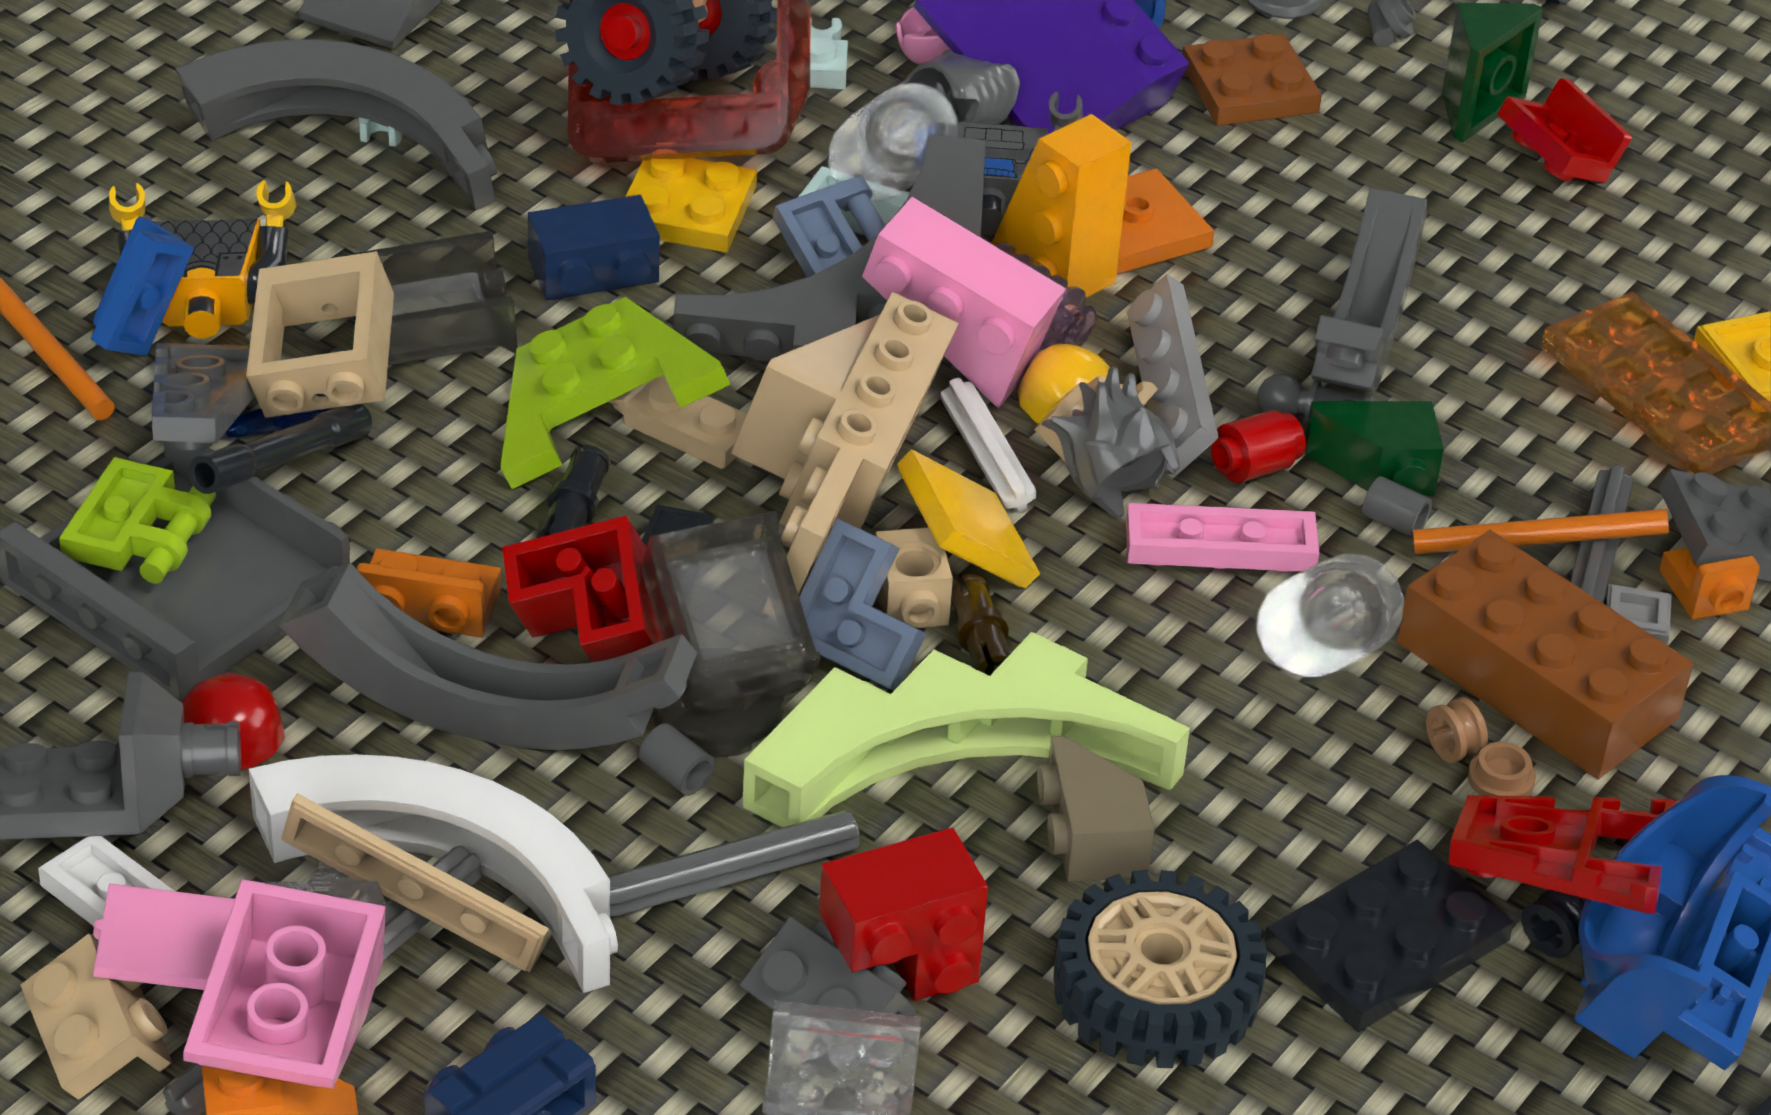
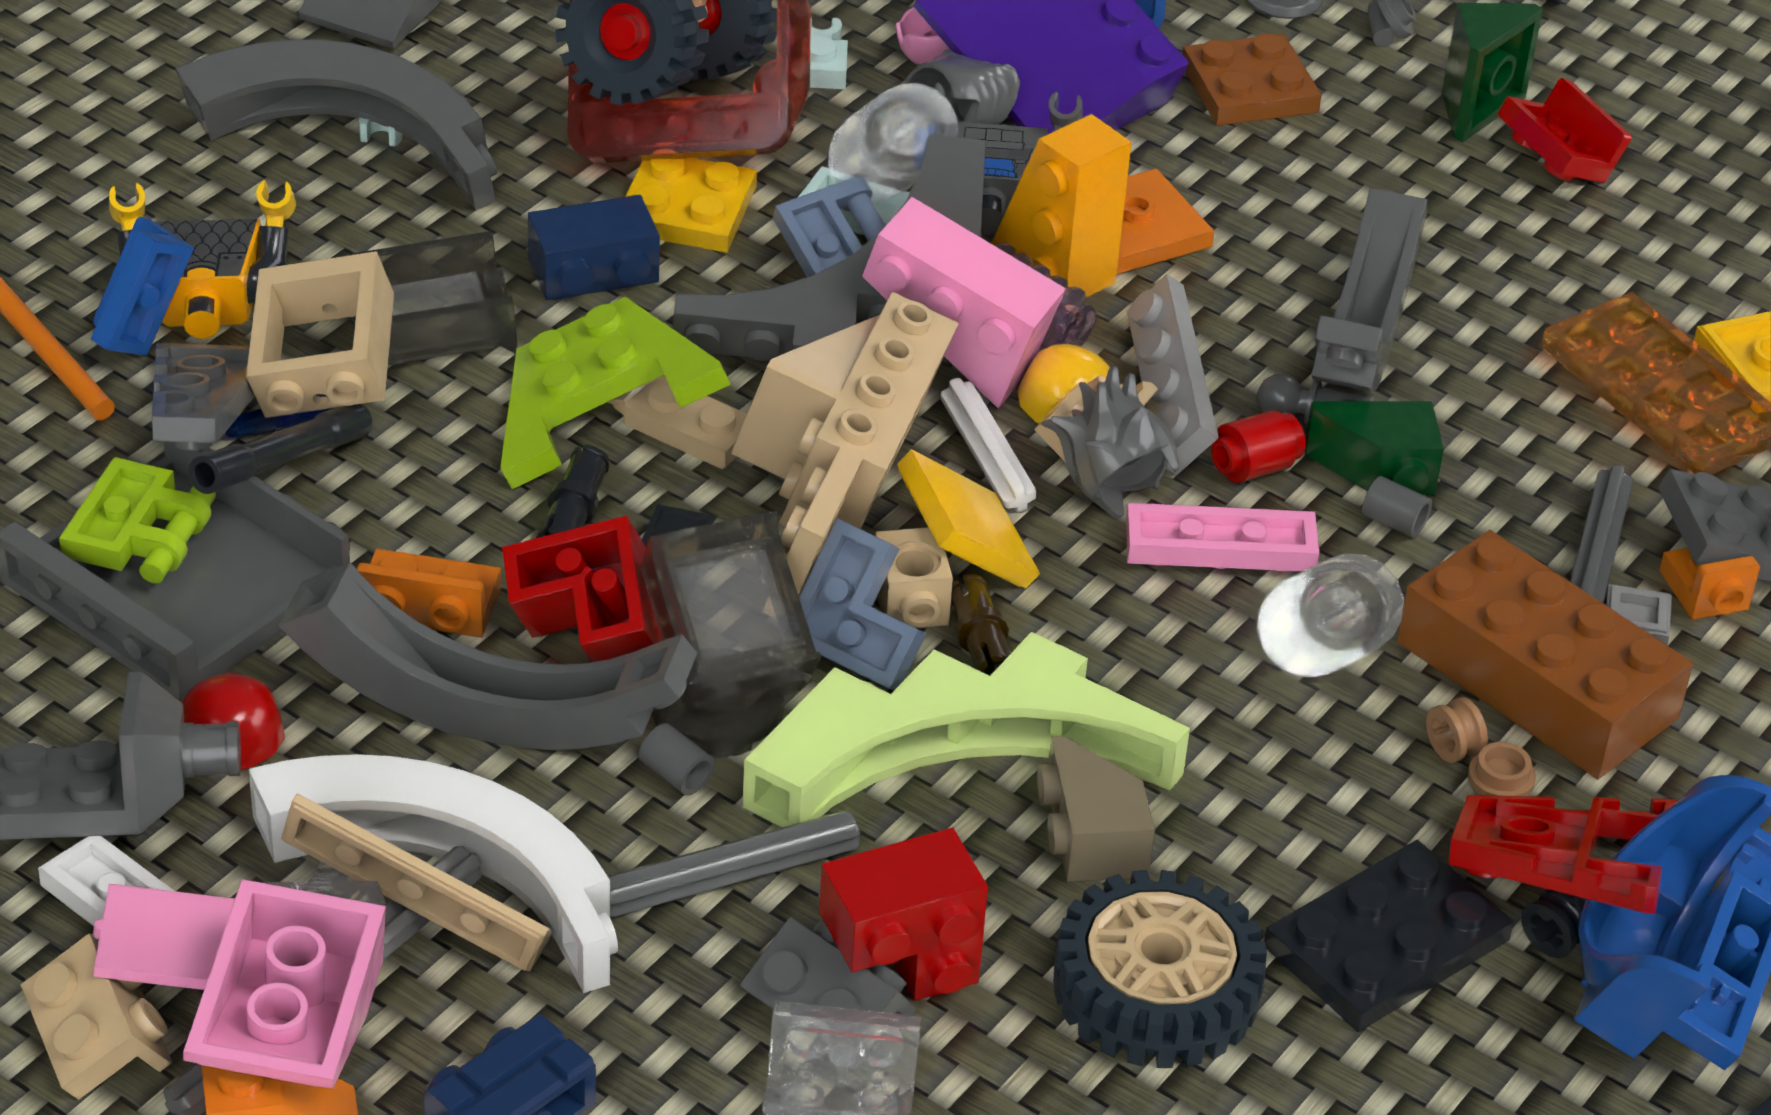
(1546, 530): orange bar -> none

